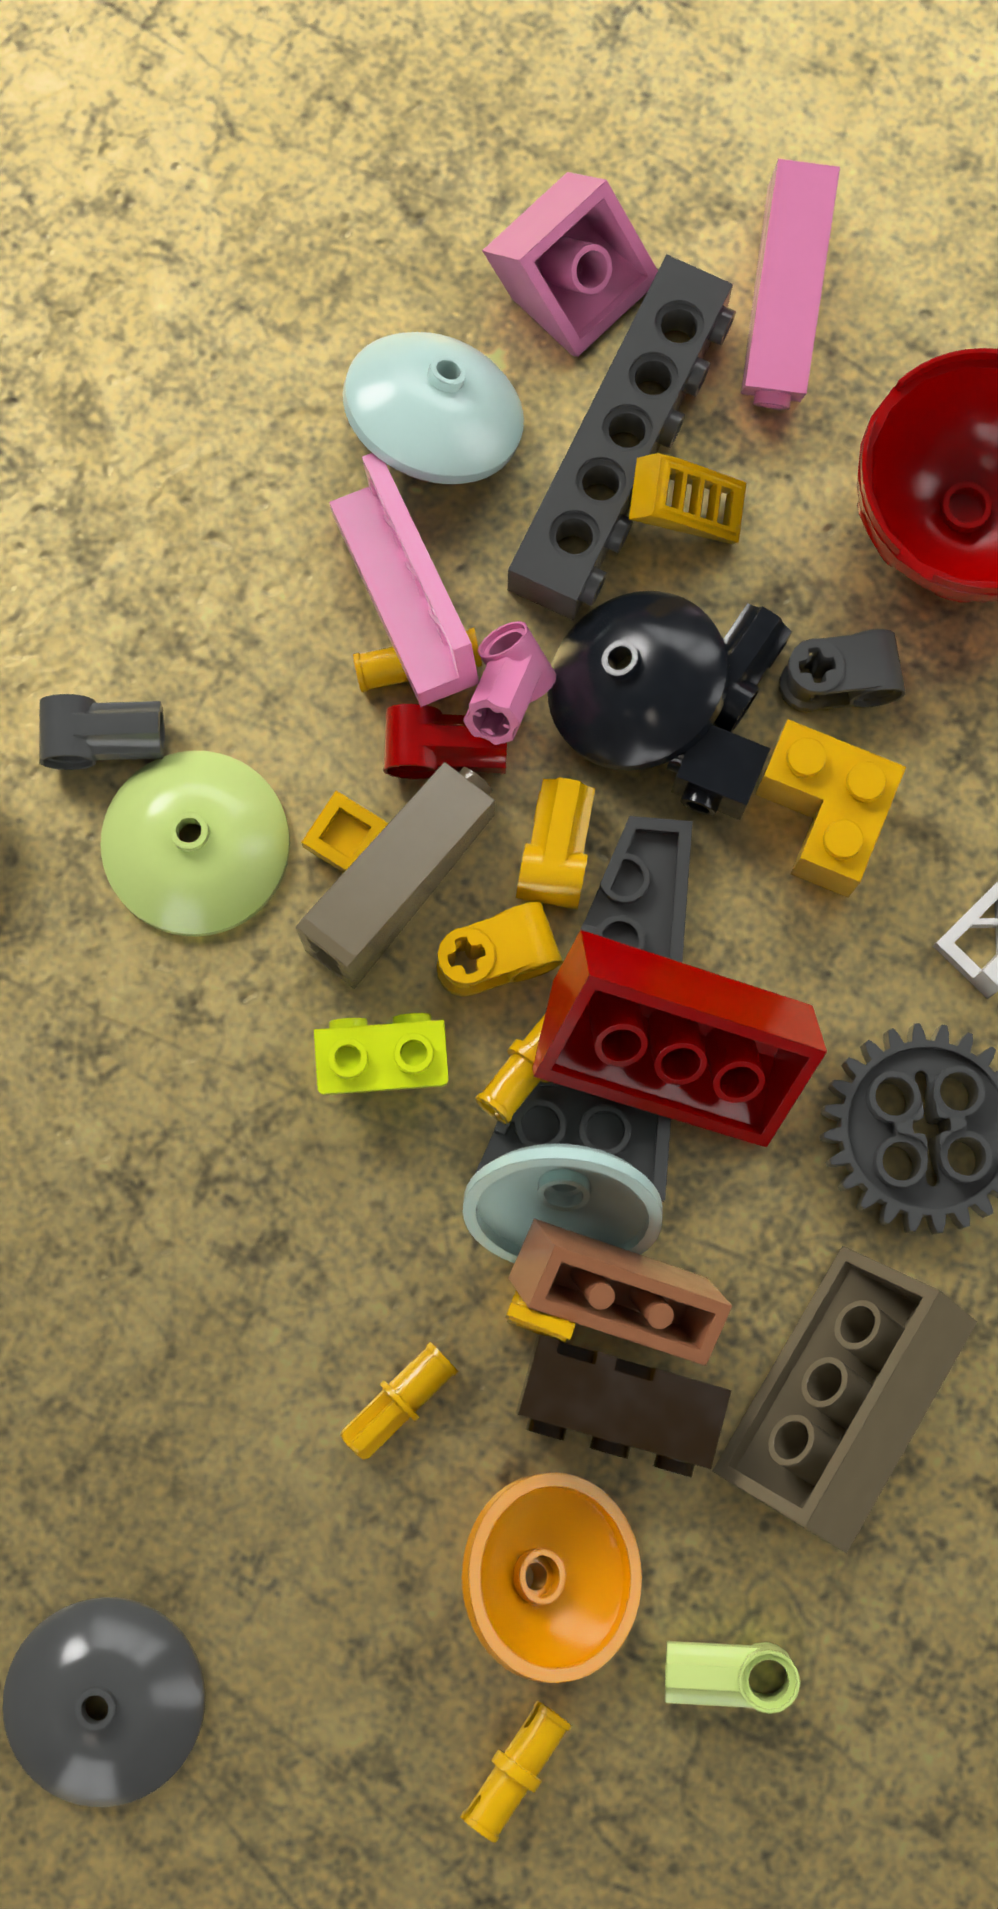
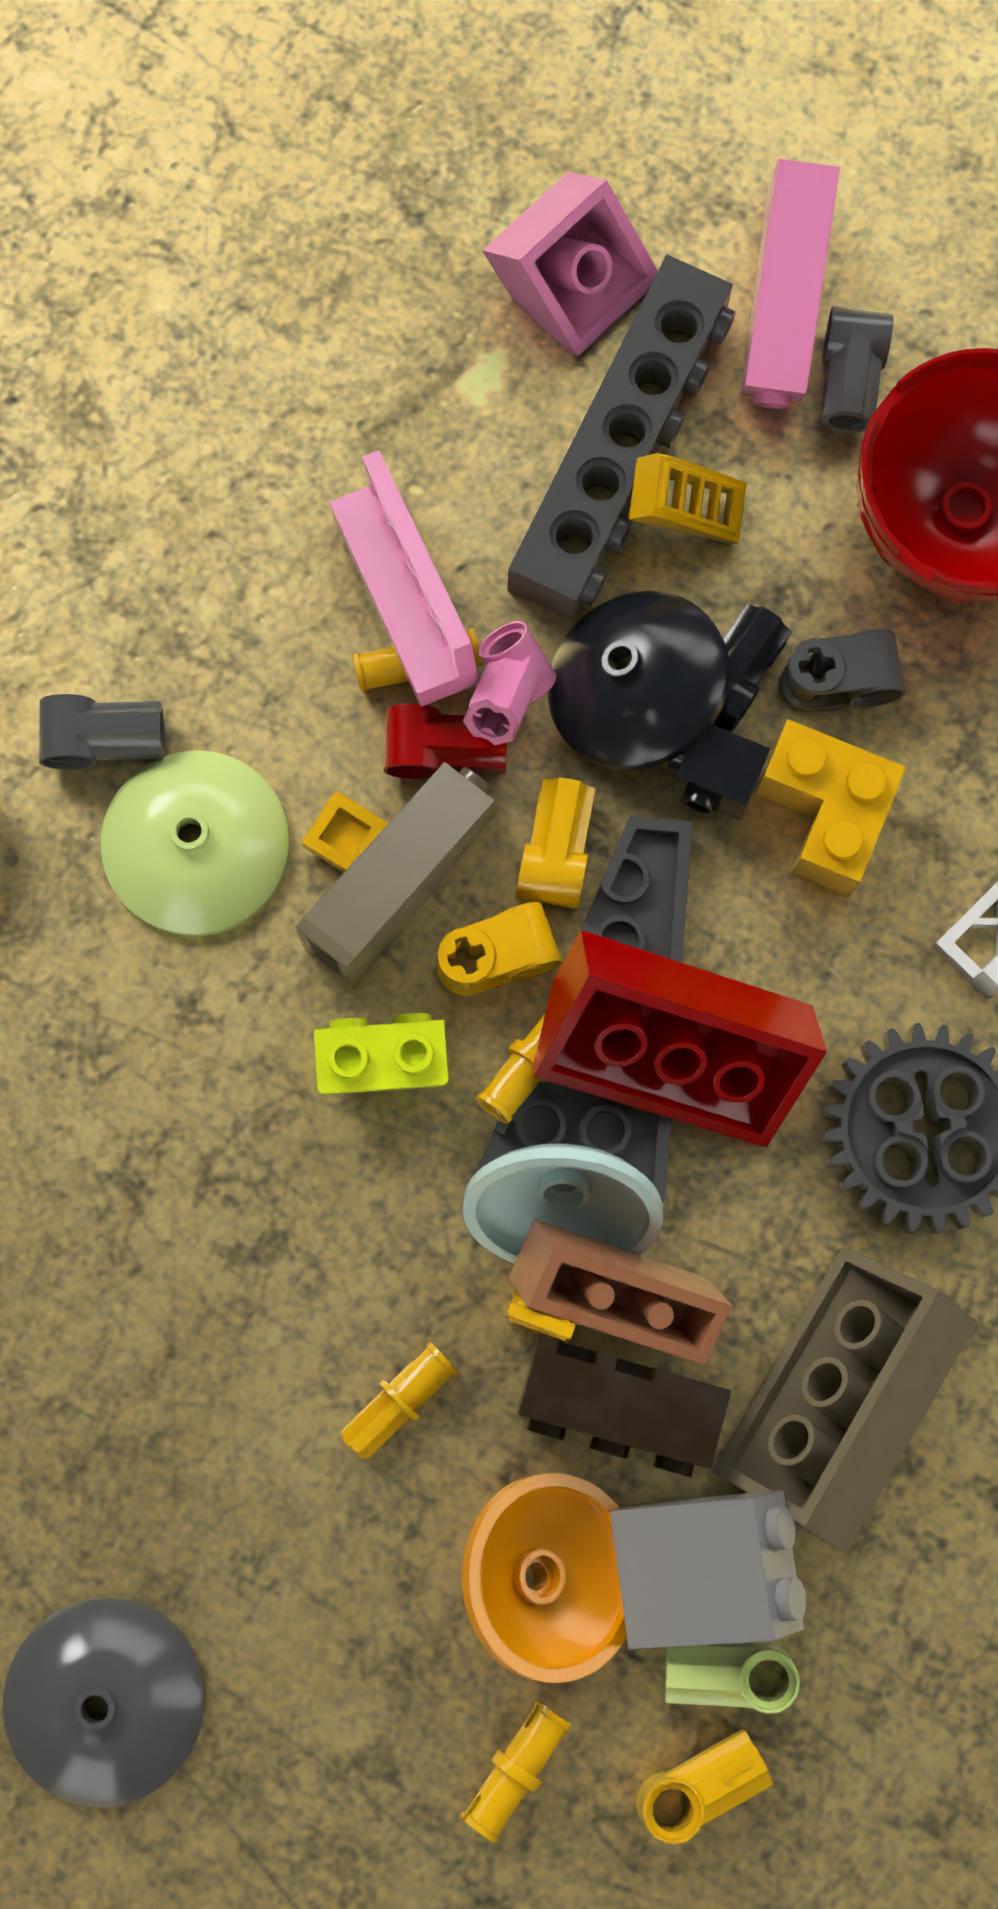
(433, 407): light aqua dish -> none
(708, 1570): none -> light grey brick
(711, 1786): none -> yellow piece
(856, 352): none -> dark grey piece

